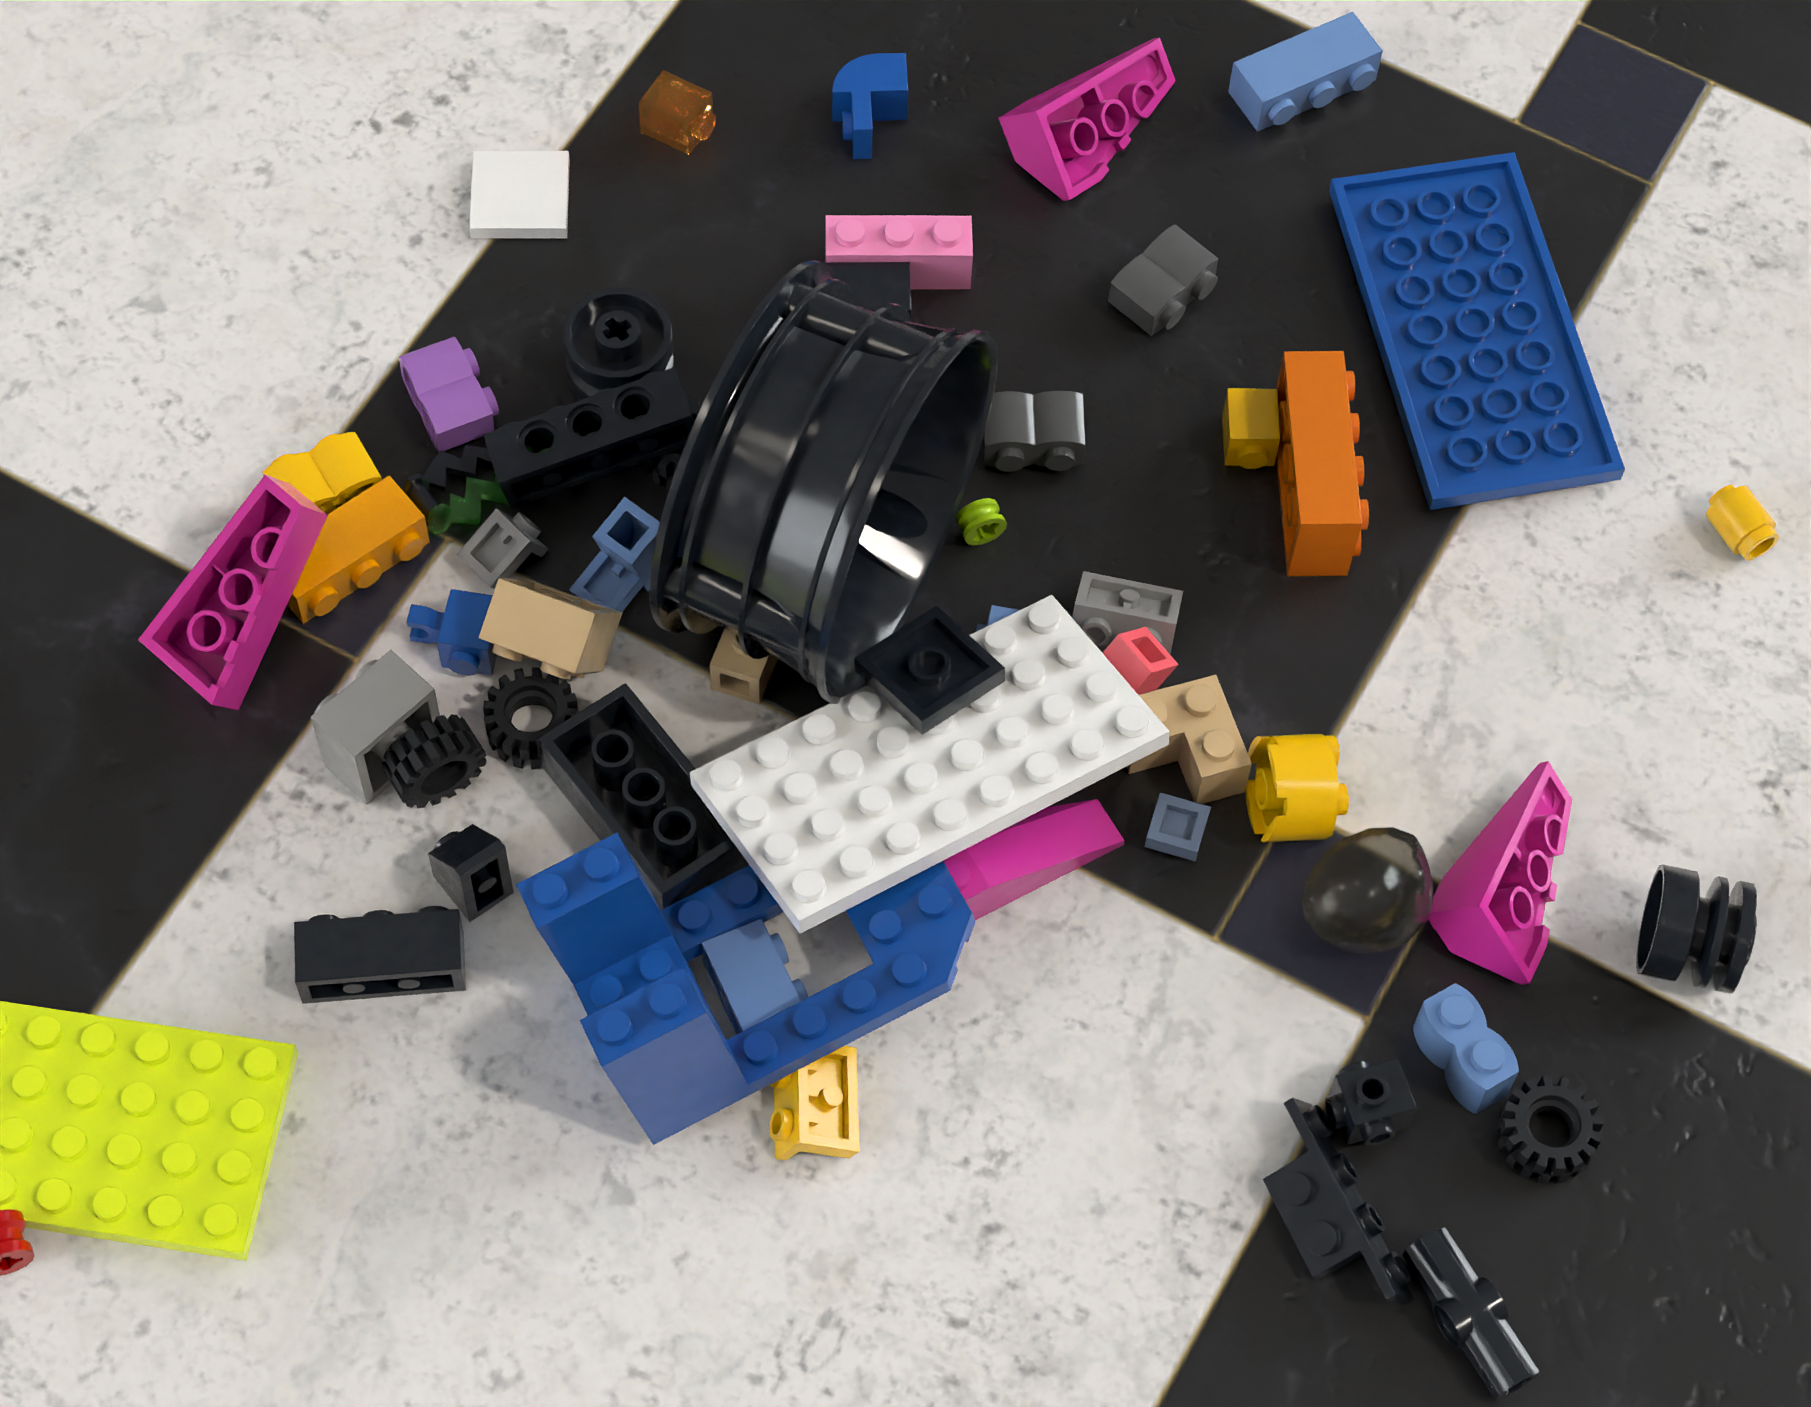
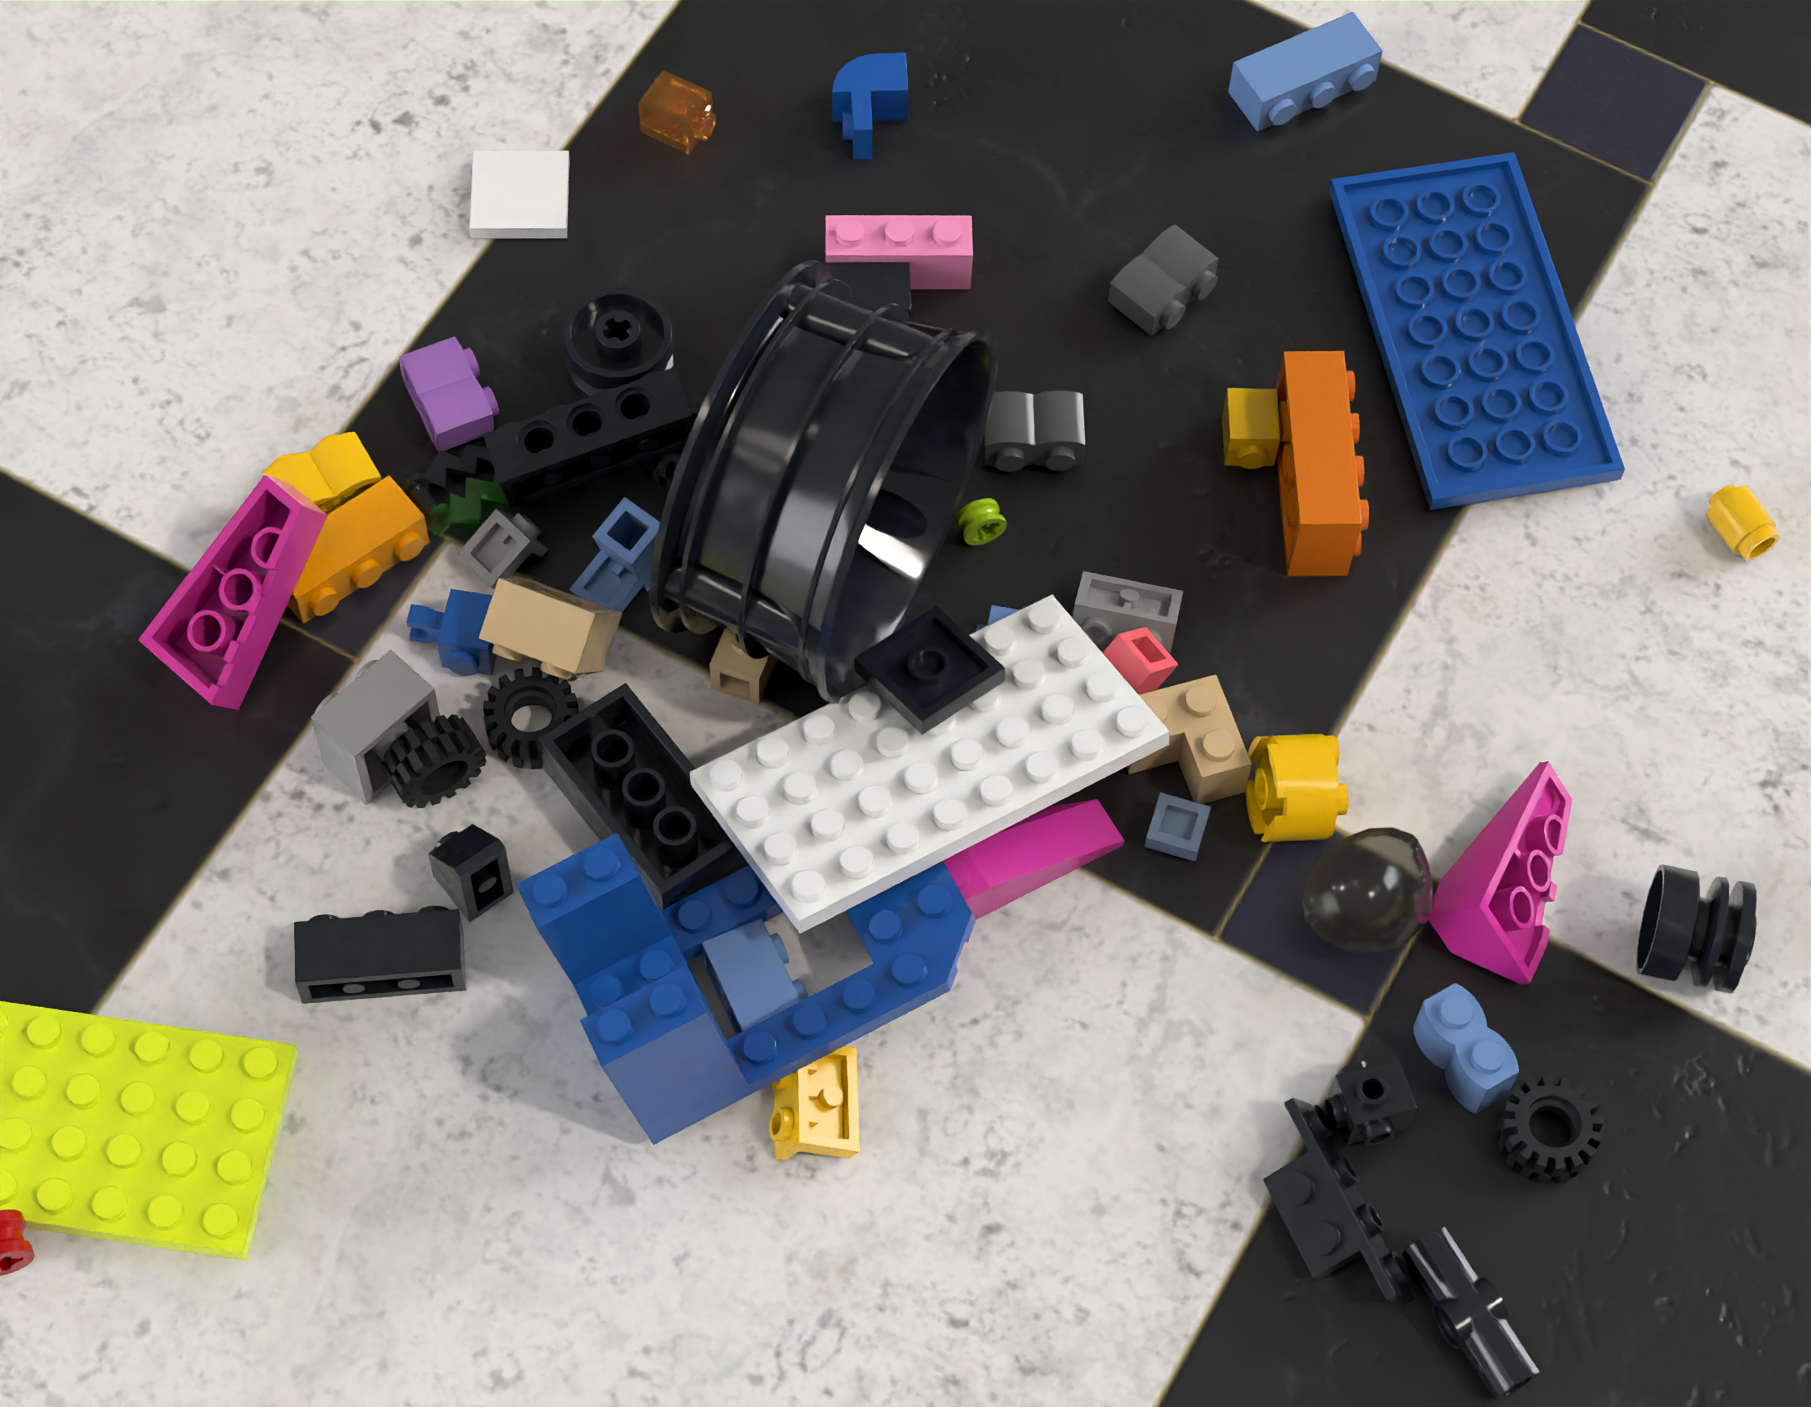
(1081, 124): dark pink wedge -> none

